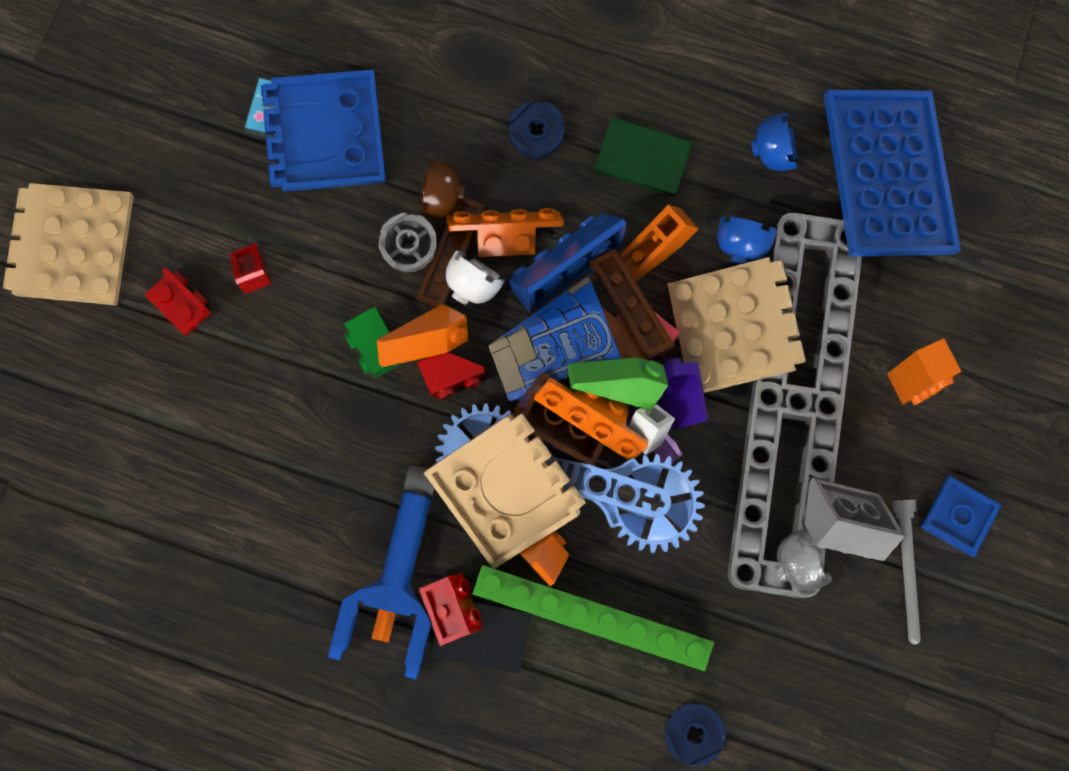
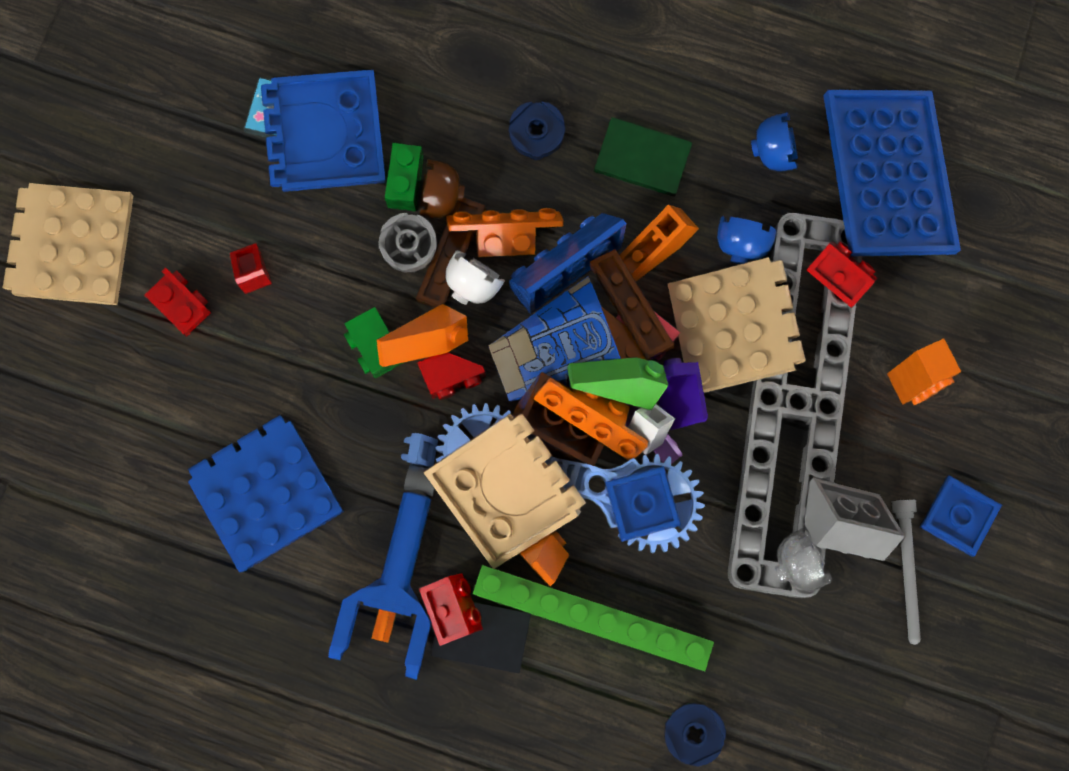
(263, 493): none -> blue hinge
(404, 177): none -> green brick
(421, 450): none -> medium blue tile
(642, 503): none -> blue tile
(843, 273): none -> red bracket

